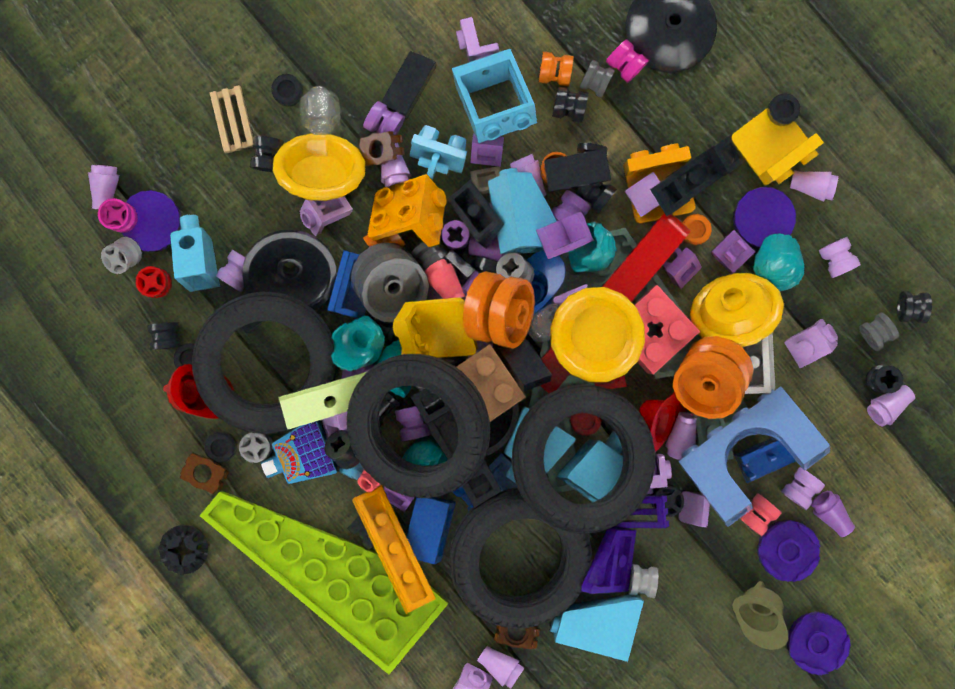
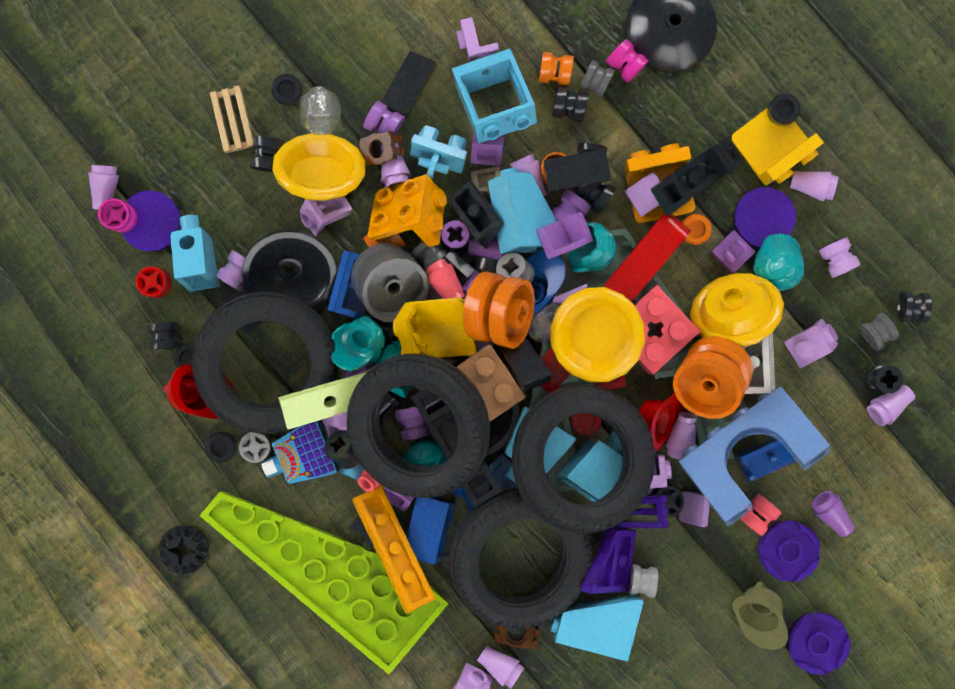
(121, 255): light grey wheel -> none
(218, 473): reddish brown piece -> none
(683, 267): medium lavender tile -> none
(803, 488): lavender wheel -> none

